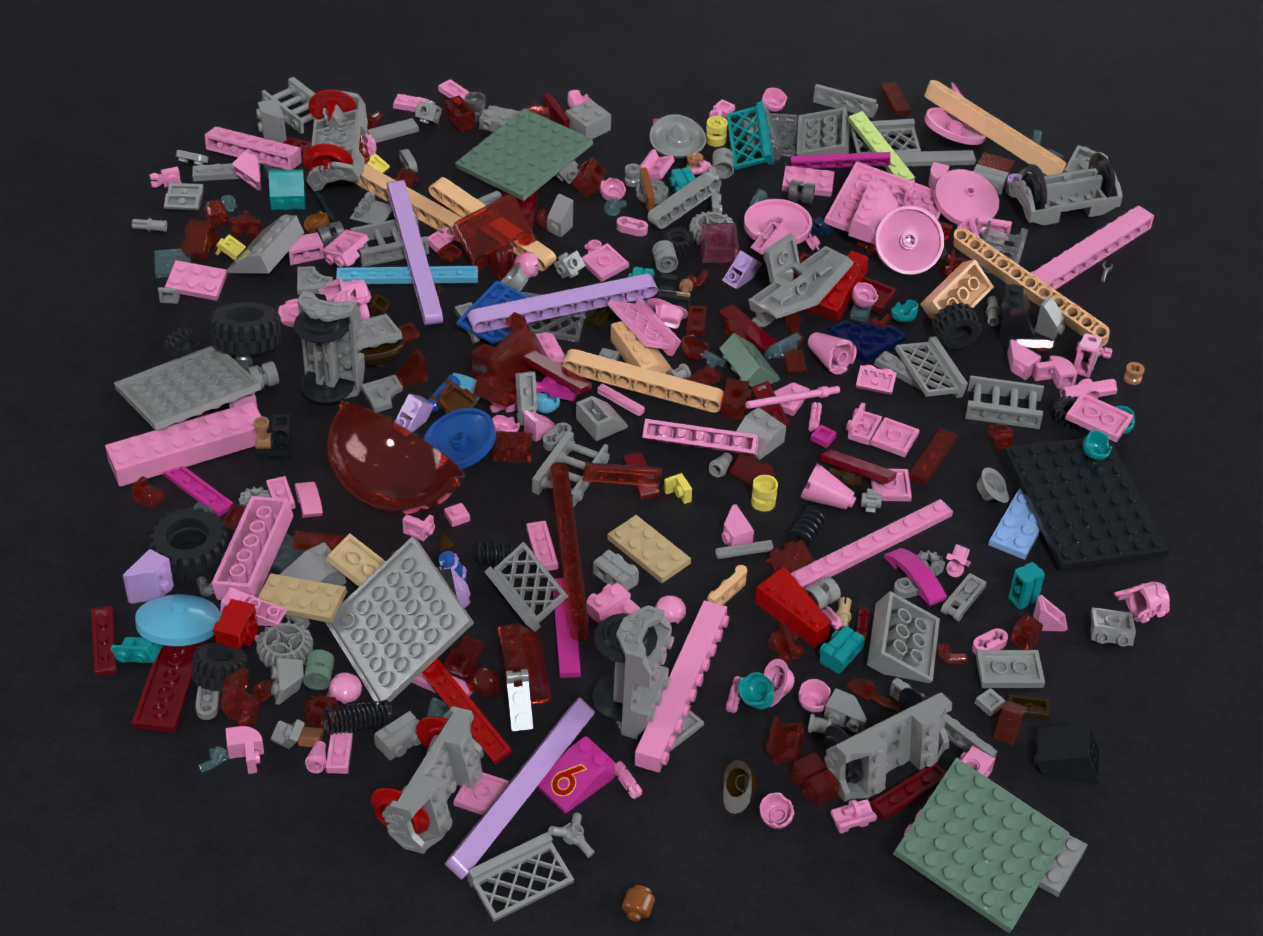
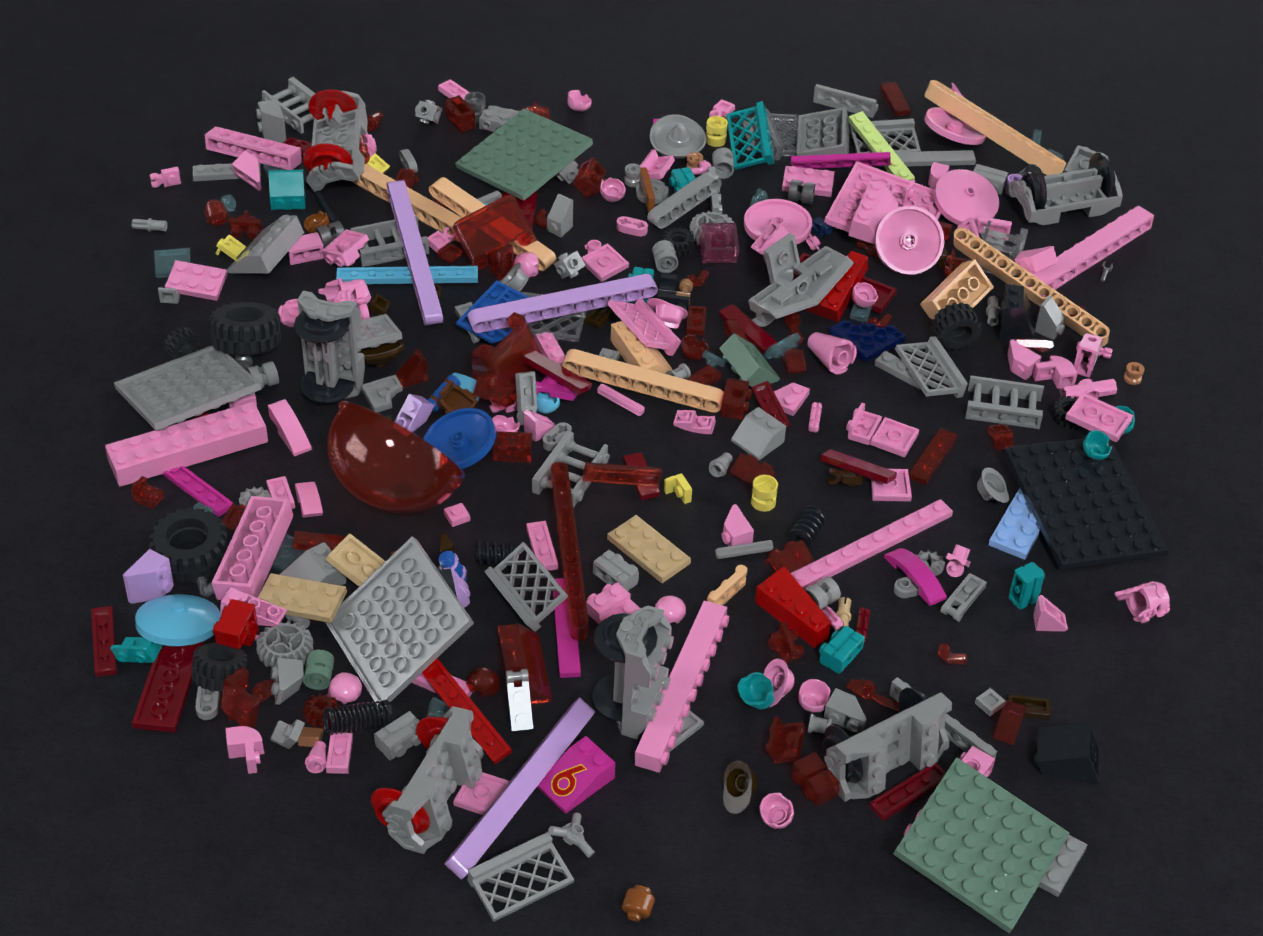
(184, 196): light grey slope -> none
(198, 159): light grey plate -> none
(199, 239): clear red brick -> none
(217, 756): clear light blue plate -> none
(275, 443): black hips -> none
(289, 427): none -> bright pink slope
(310, 280): light grey tile -> none
(371, 210): light grey hinge -> none
(393, 130): light grey tile -> none
(406, 102): bright pink plate -> none
(409, 332): clear red plate -> none
(418, 528): bright pink bracket -> none
(464, 659): clear red brick -> none
(555, 111): dark red tile -> none
(589, 119): light grey brick -> none
(598, 418): light grey slope -> none
(613, 206): clear light blue plate -> none
(627, 780): bright pink axle -> none
(691, 422): none -> bright pink slope
(701, 437): bright pink brick -> none
(734, 696): bright pink axle -> none
(742, 270): lavender slope -> none
(774, 99): bright pink hair -> none
(821, 392): bright pink bar -> none
(823, 436): dark pink plate -> none
(827, 490): bright pink cone -> none
(853, 815): bright pink hips -> none
(871, 500): light grey gear -> none
(876, 379): bright pink bracket -> none
(903, 639): light grey slope -> none
(905, 313): teal hair -> none
(988, 640): bright pink beam -> none
(996, 162): clear red bracket -> none
(1010, 669): light grey plate -> none
(1026, 632): clear red brick -> none
(1036, 259): none -> bright pink slope
(1112, 627): light grey plate -> none

